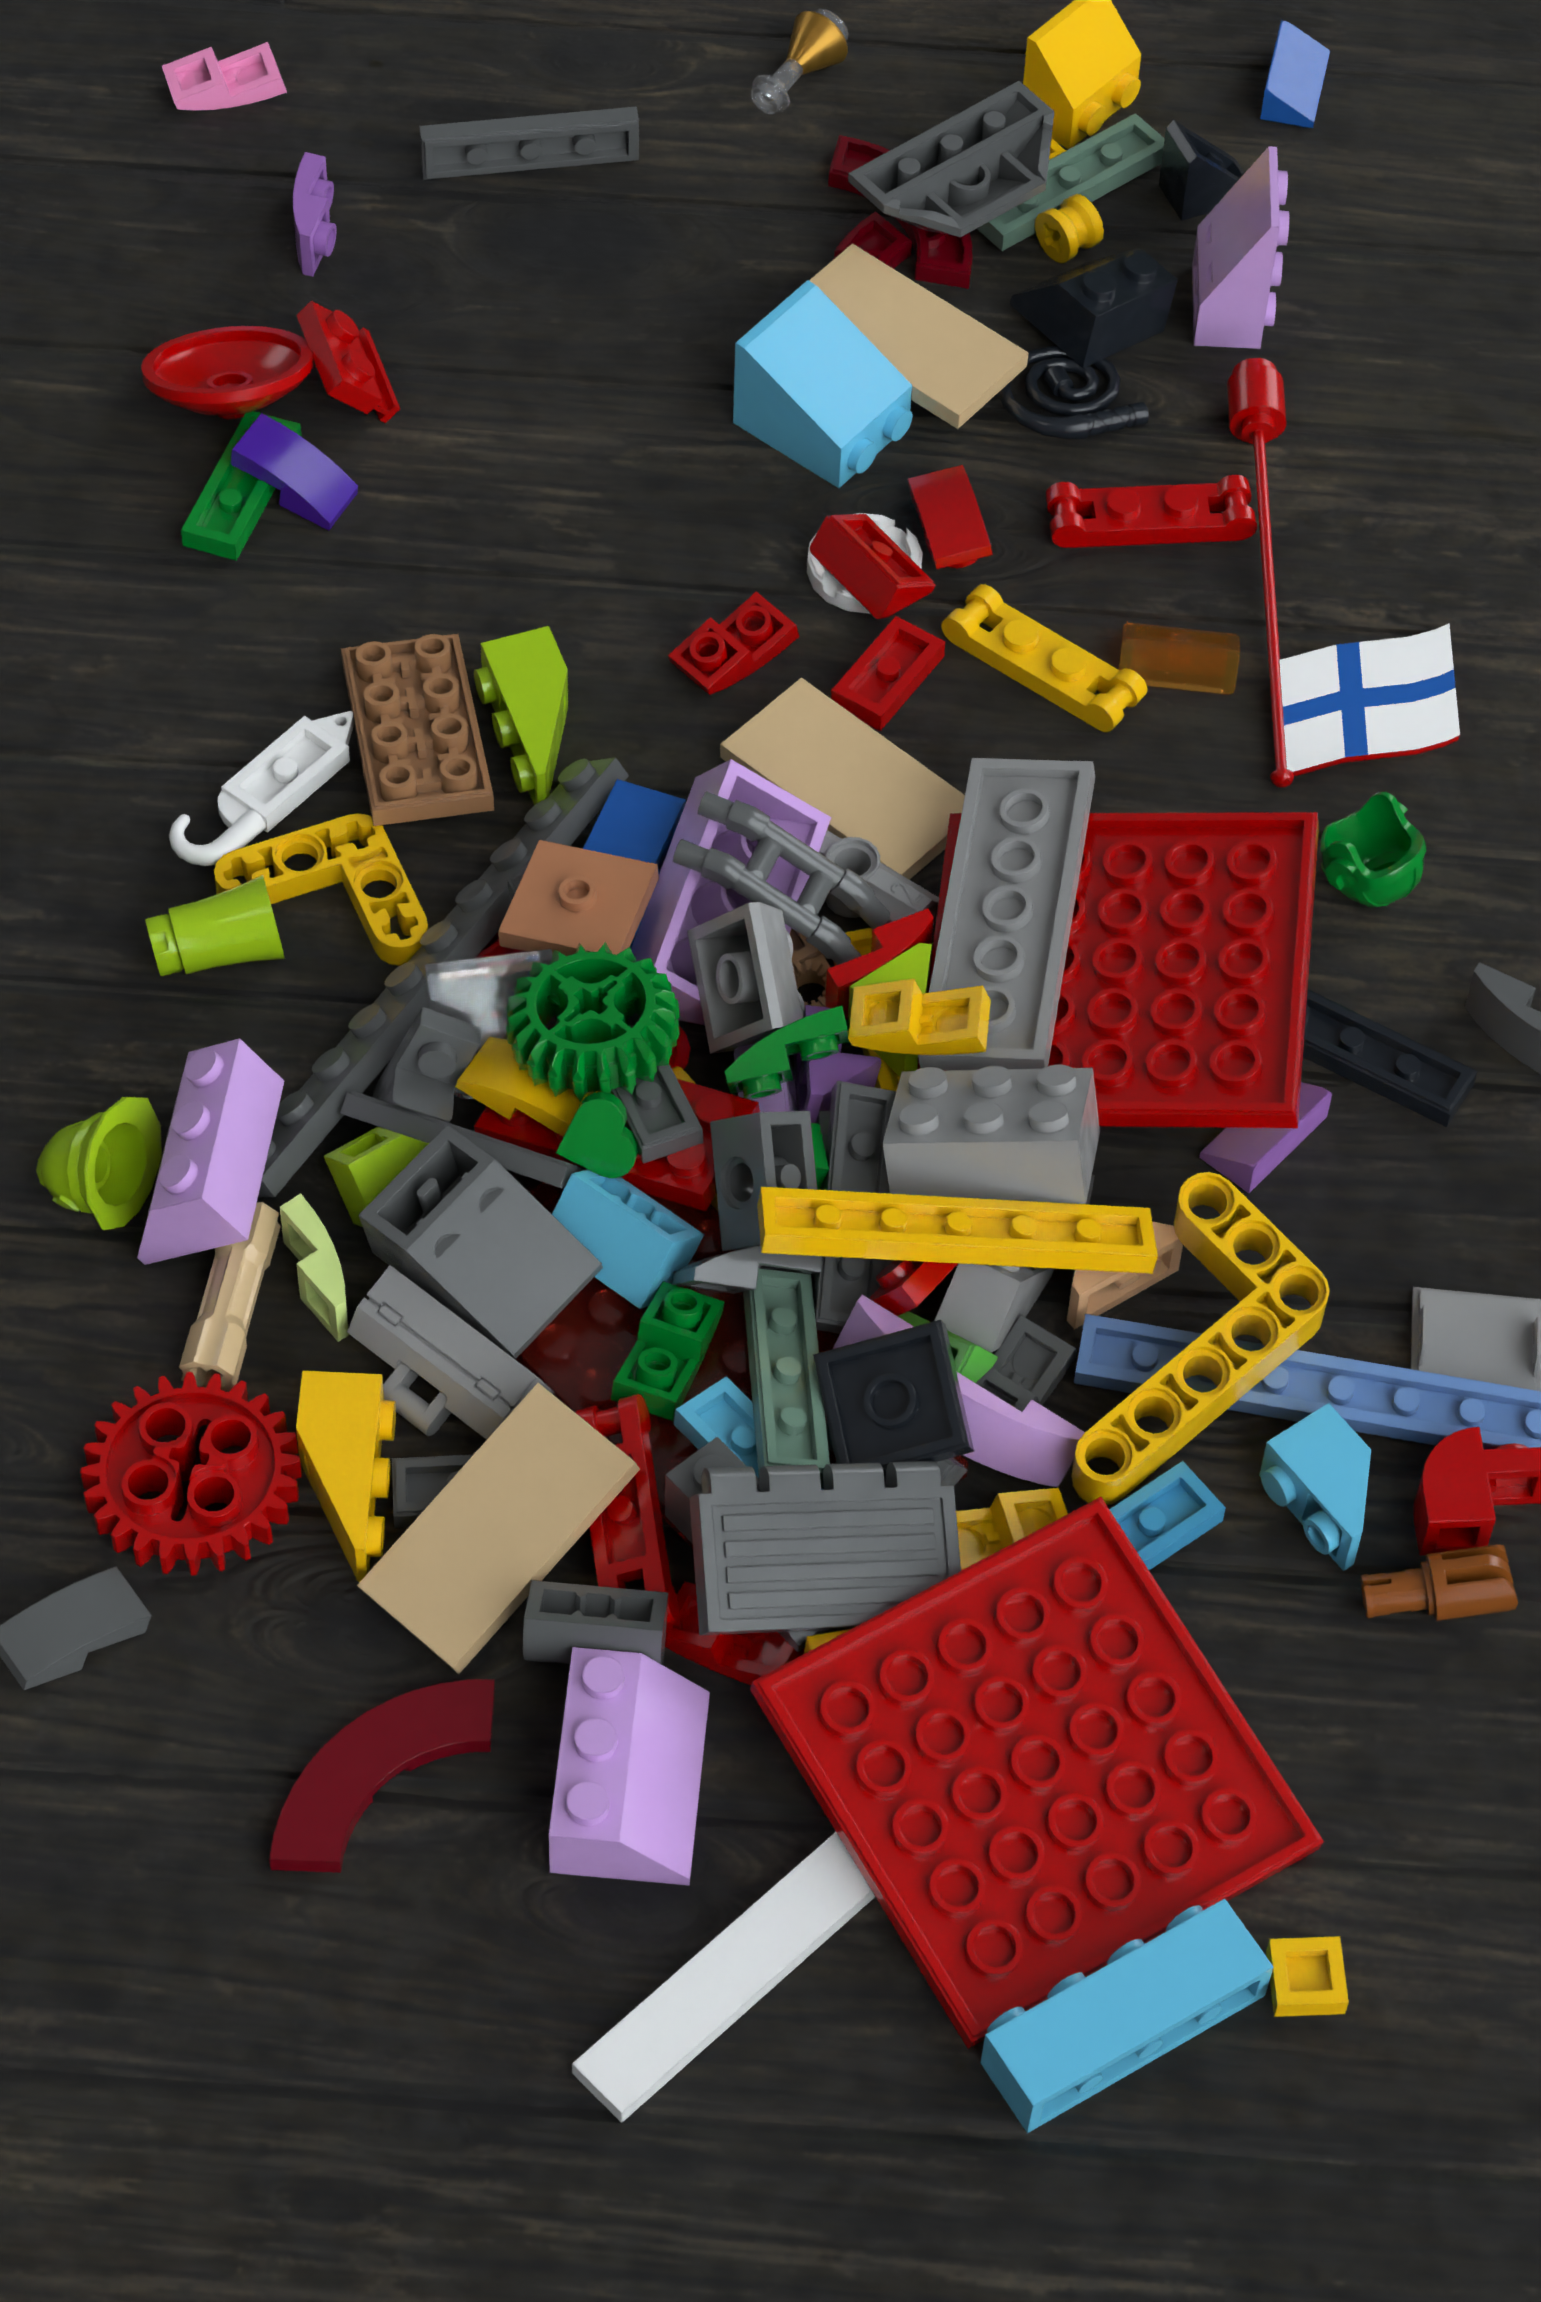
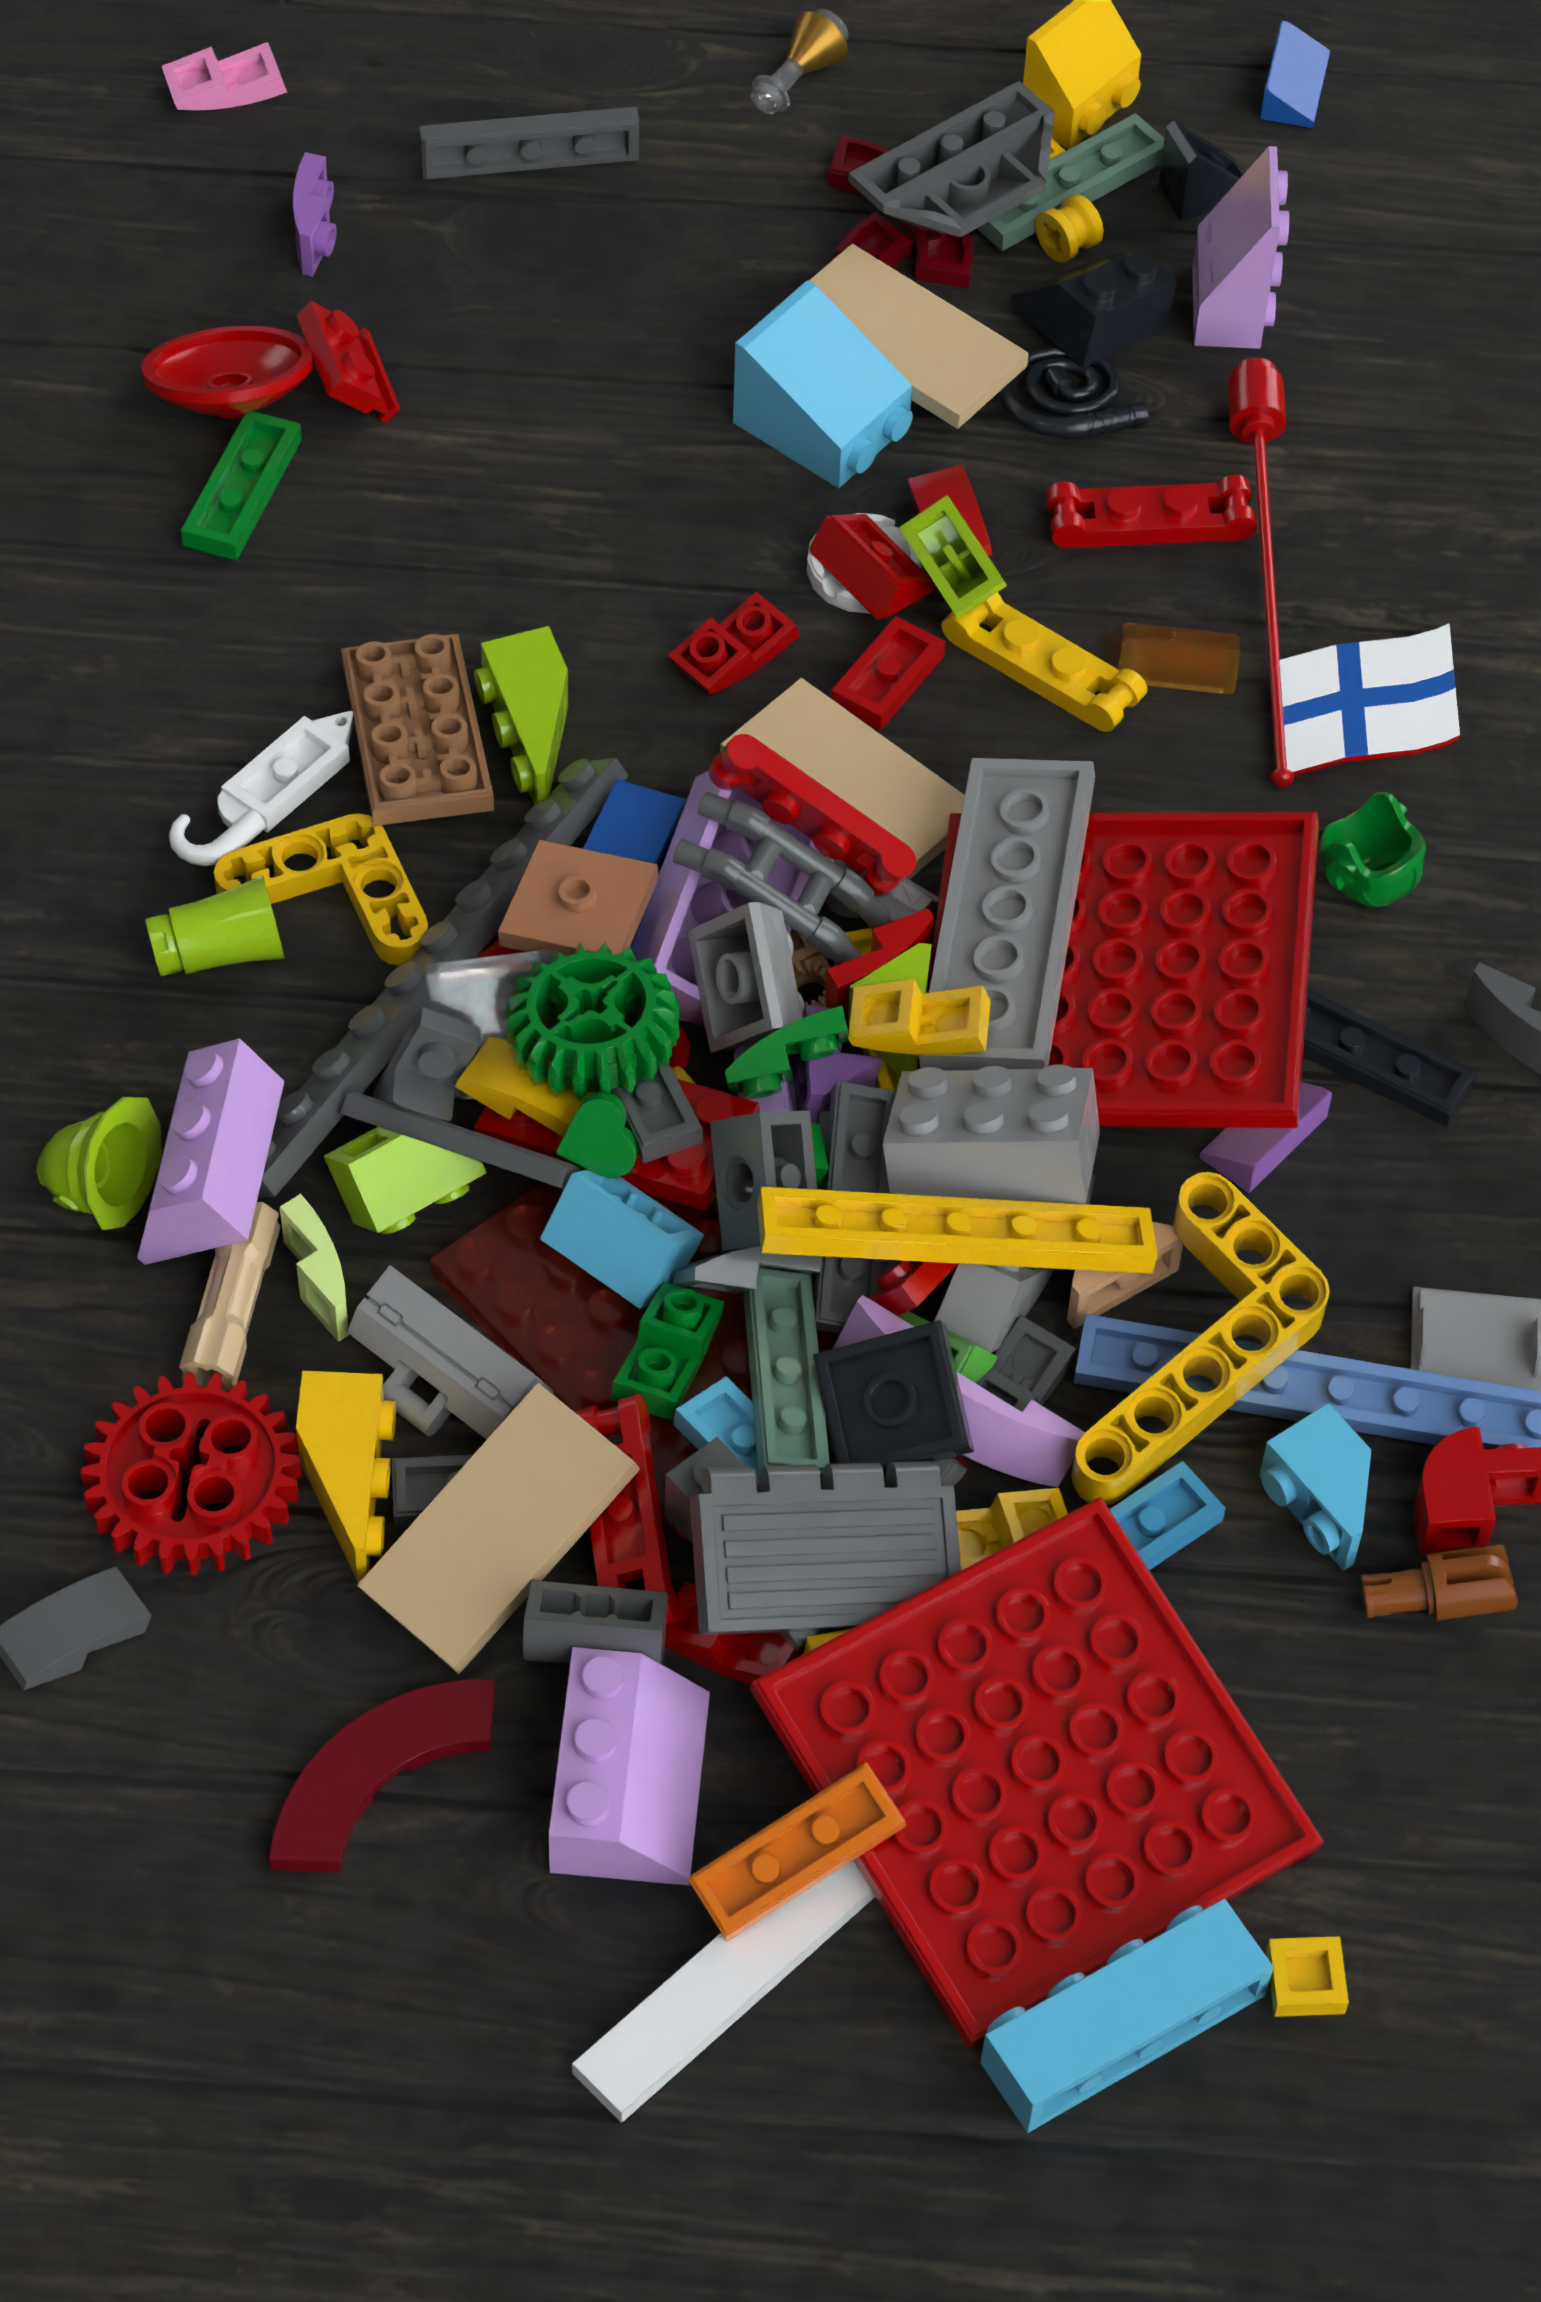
(307, 477): dark purple slope -> none
(478, 1242): dark grey slope -> none
(797, 1851): none -> orange tile
(814, 810): none -> red plate
(952, 556): none -> lime slope

